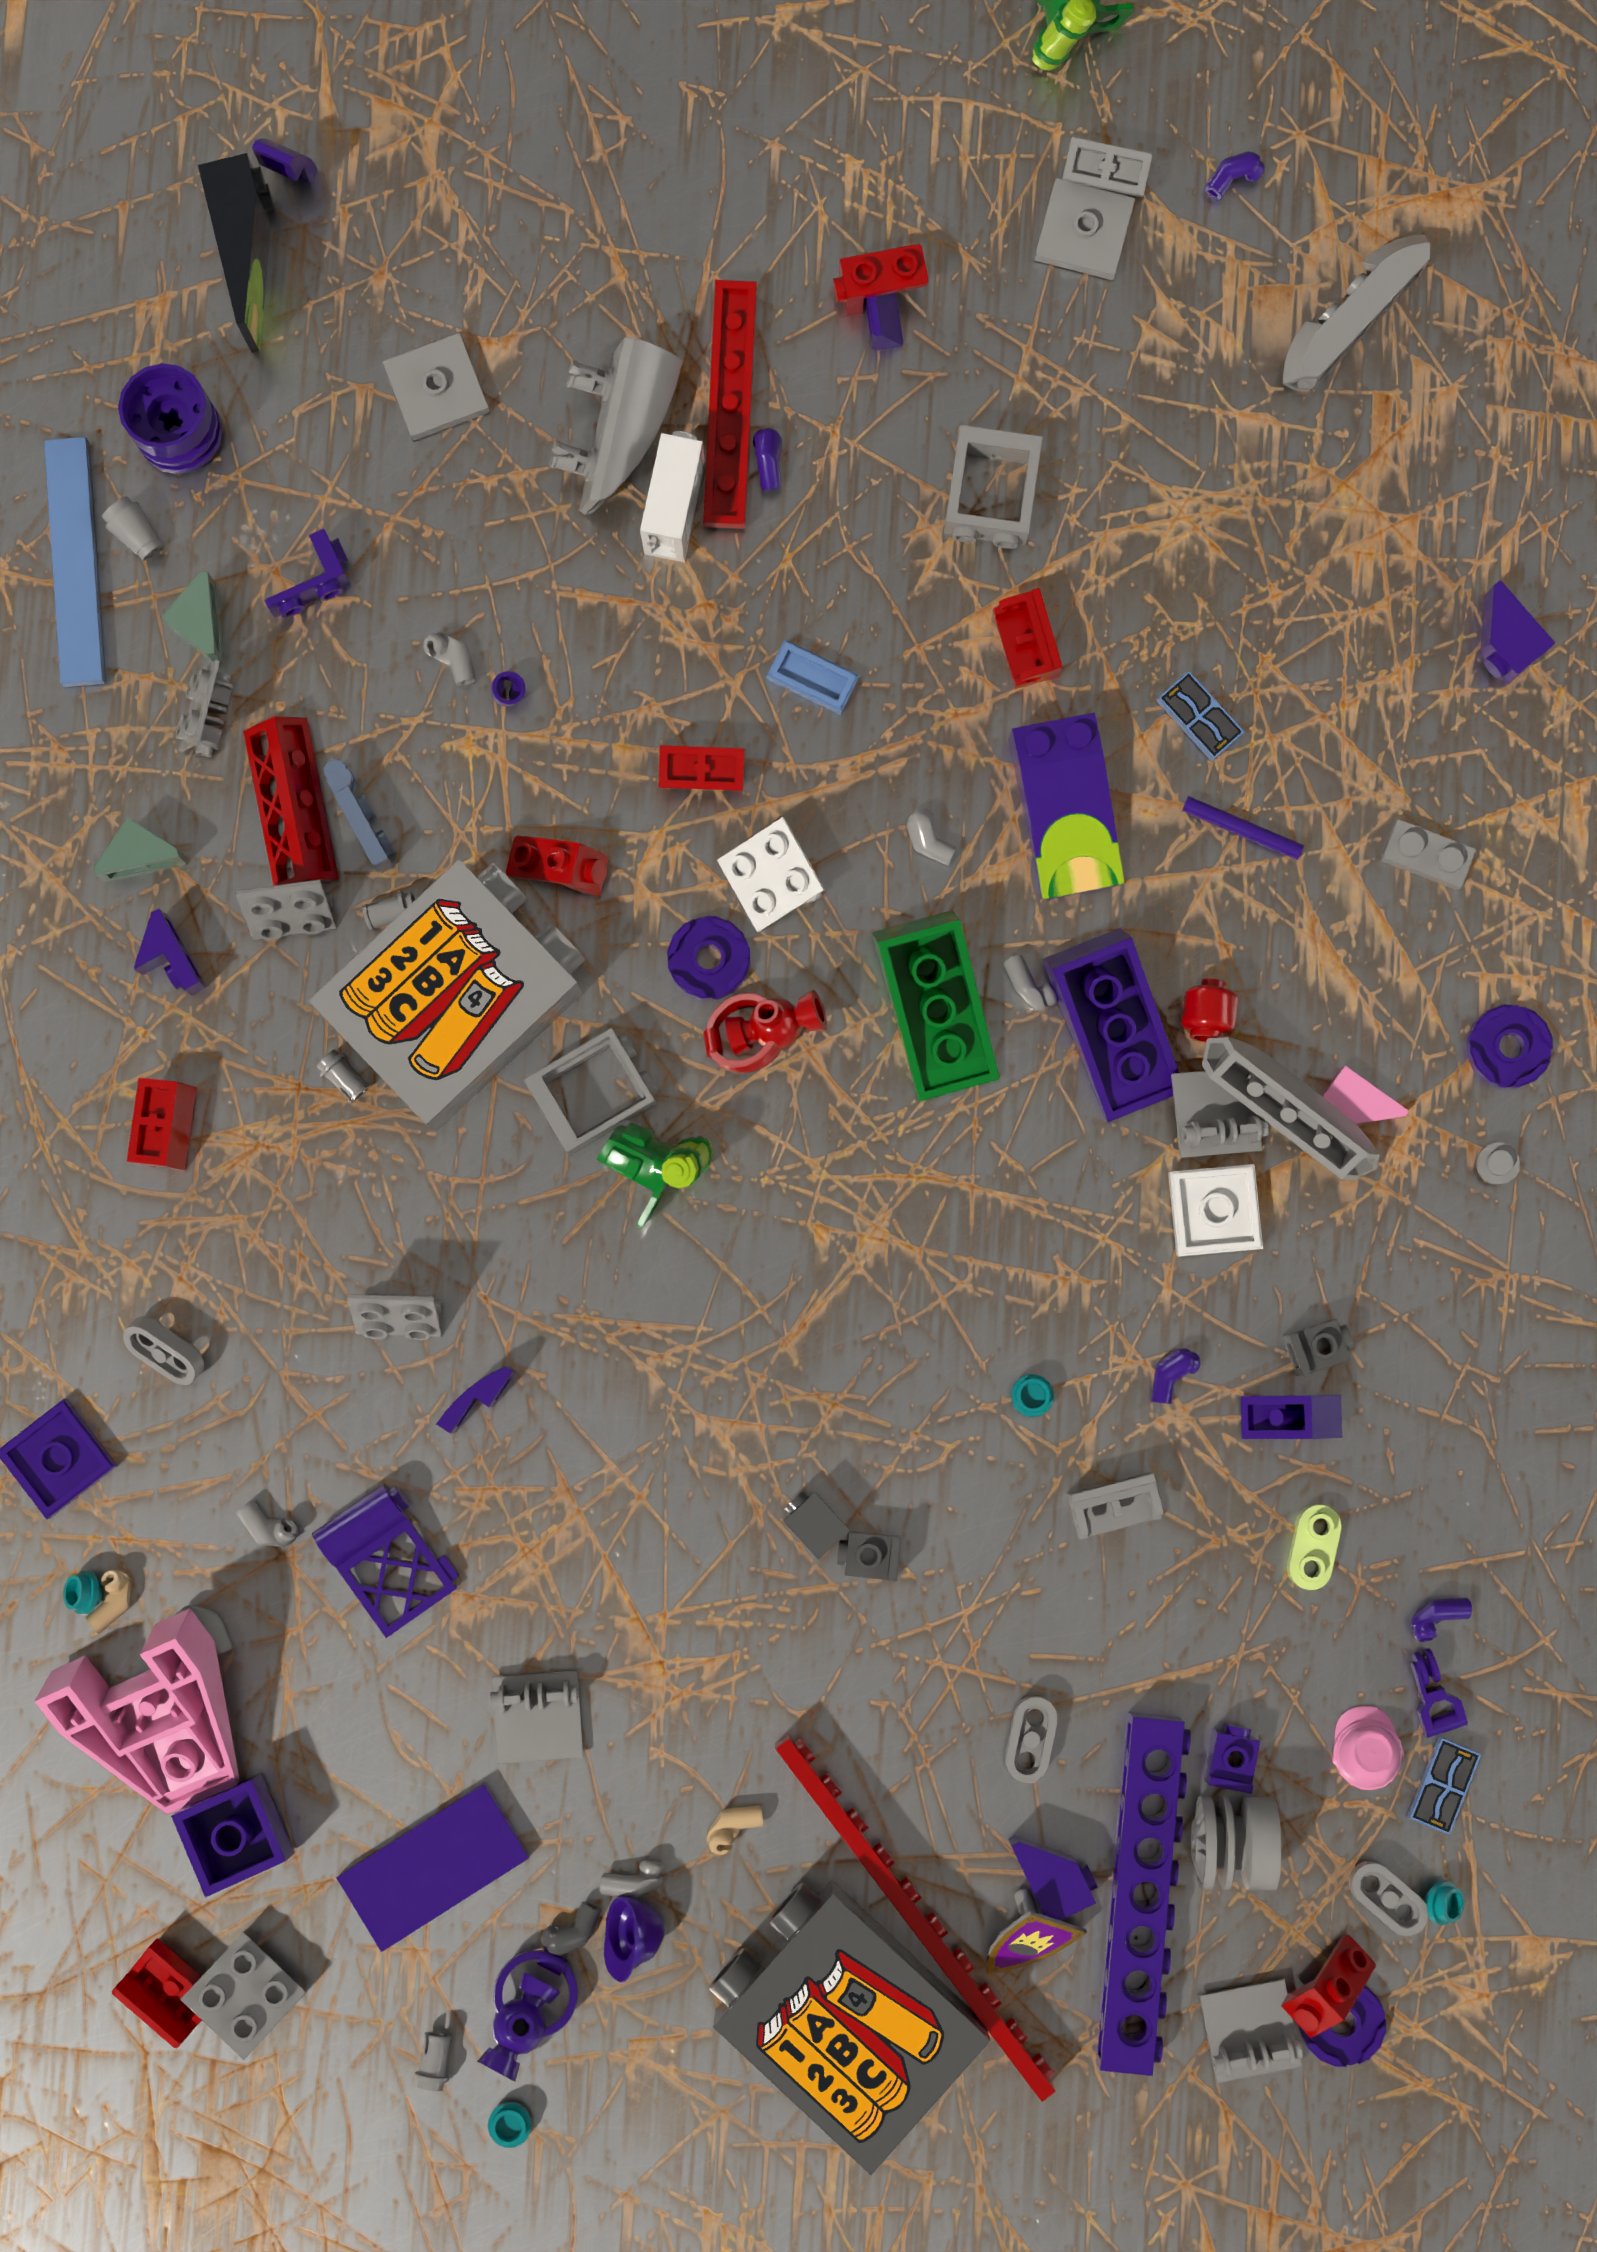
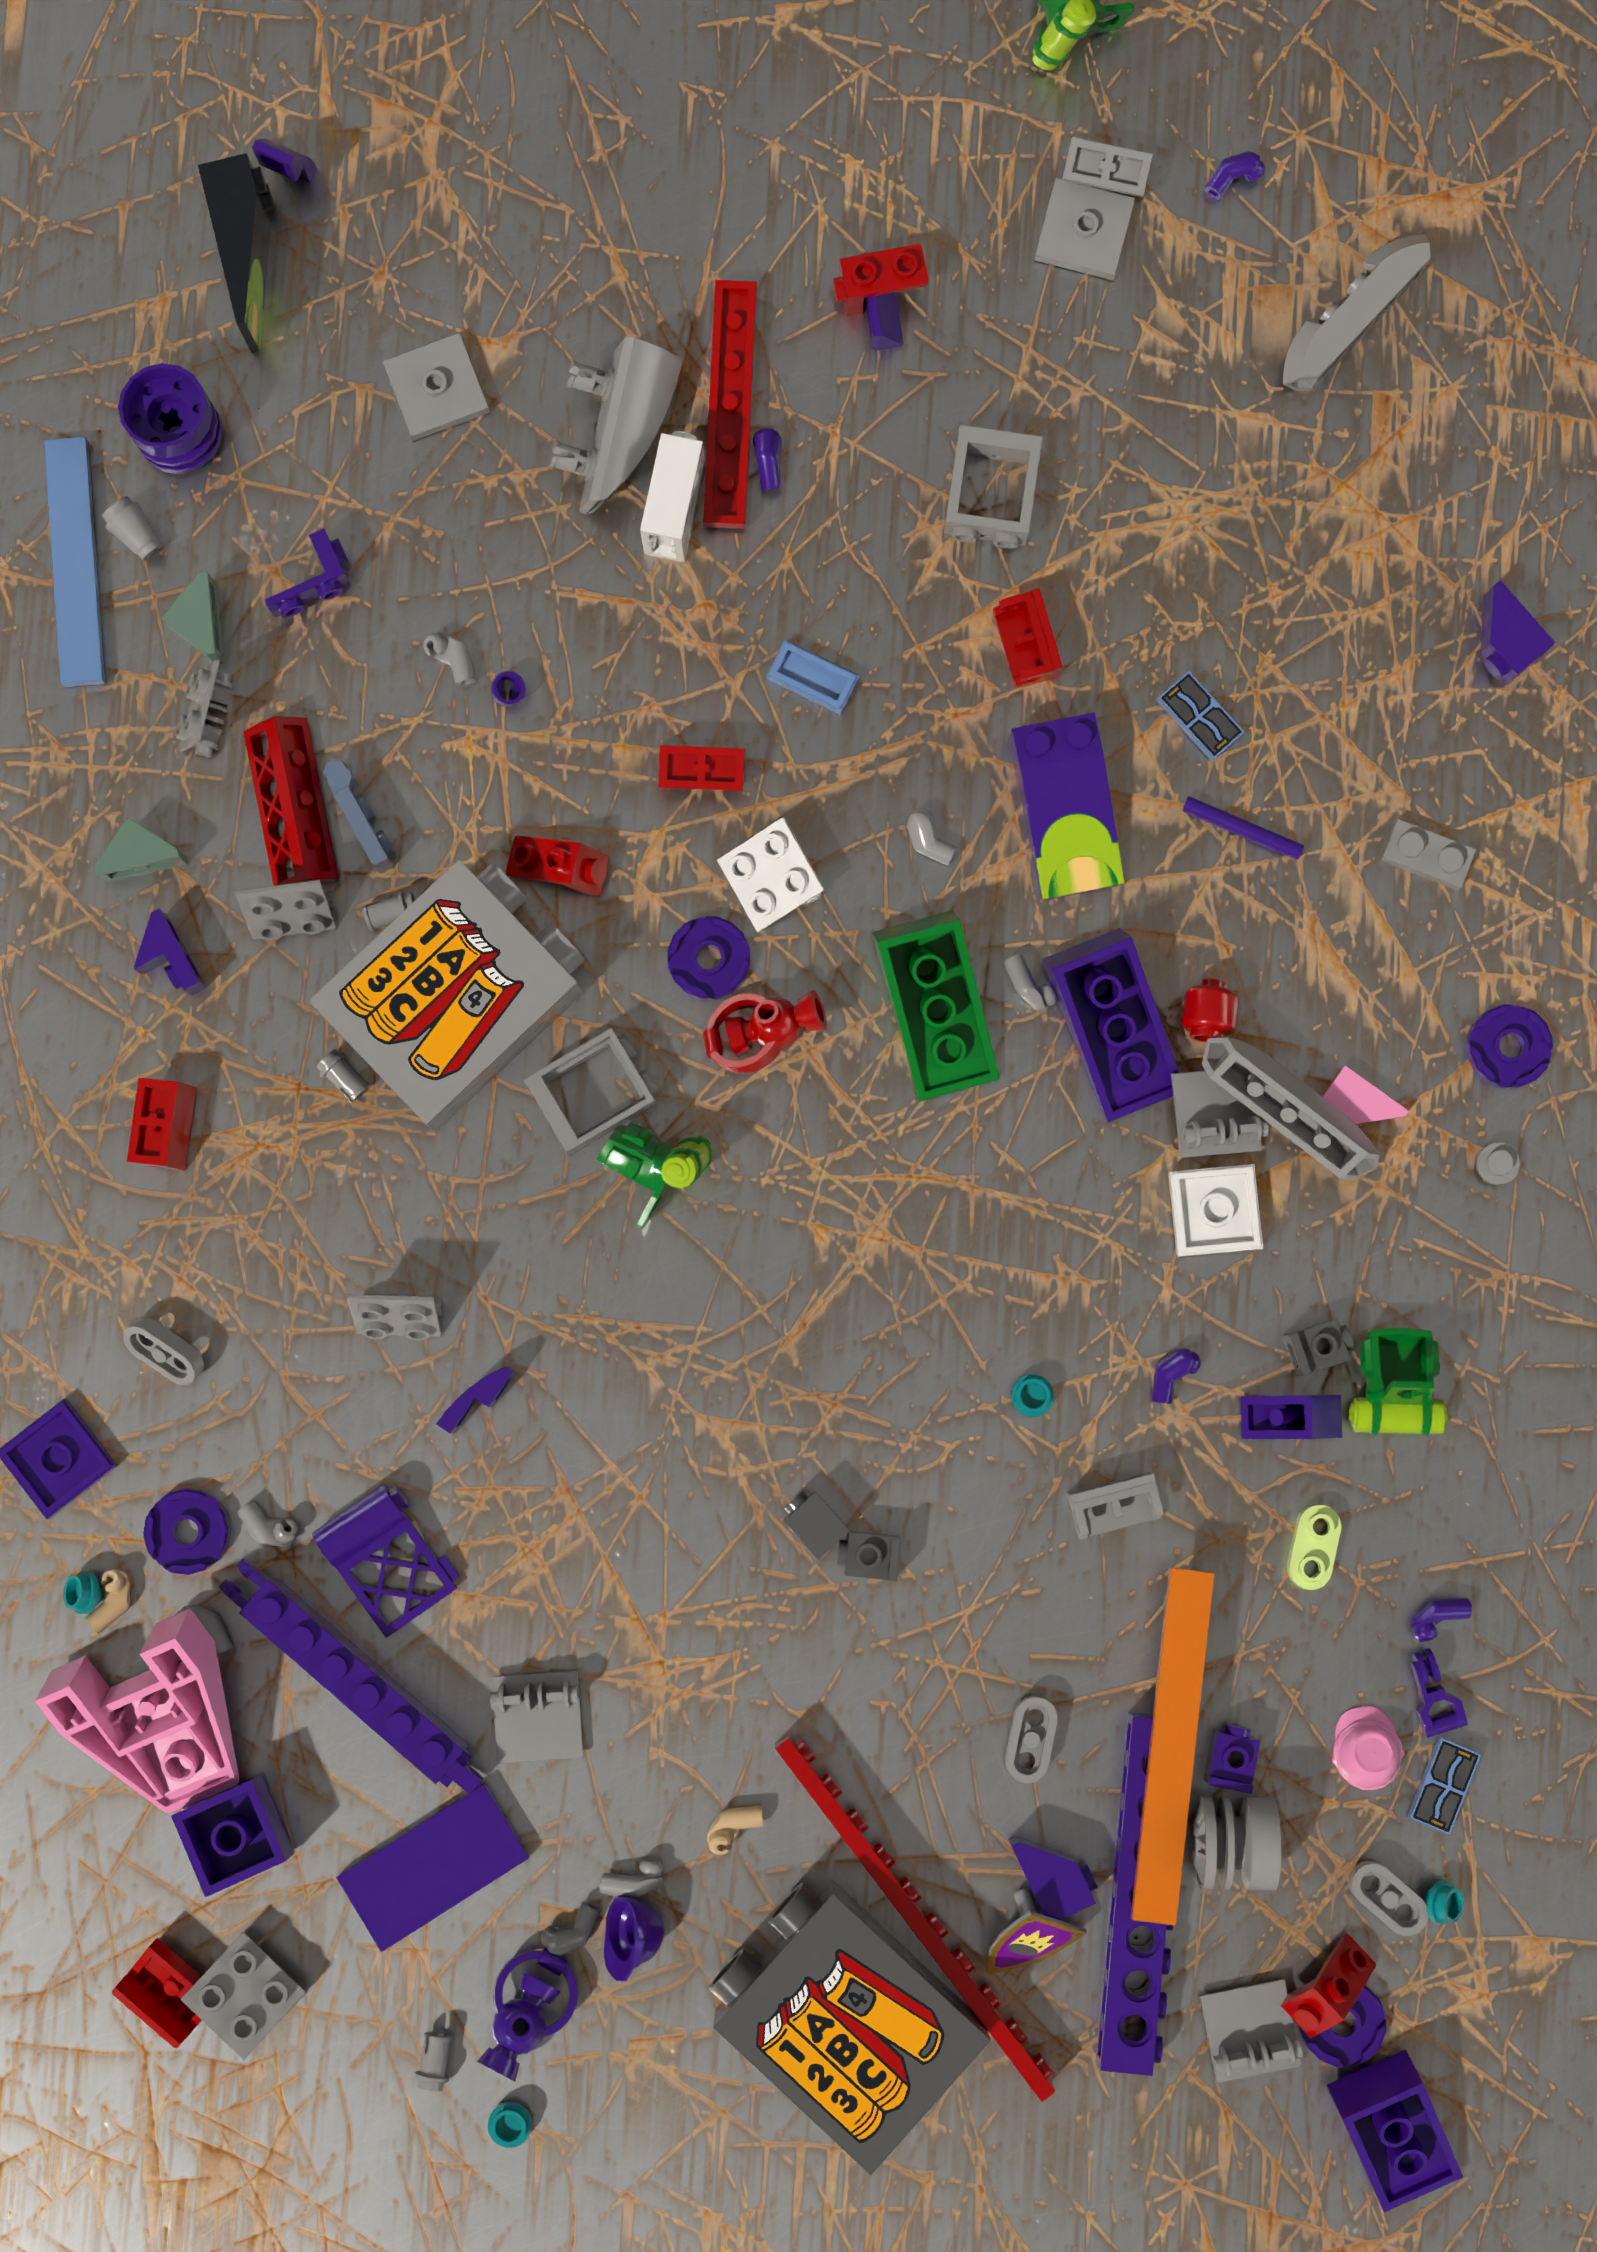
(212, 1525): none -> dark purple tile
(354, 1679): none -> dark purple hinge
(1172, 1746): none -> orange tile
(1395, 2130): none -> dark purple slope
(1399, 1384): none -> green piece

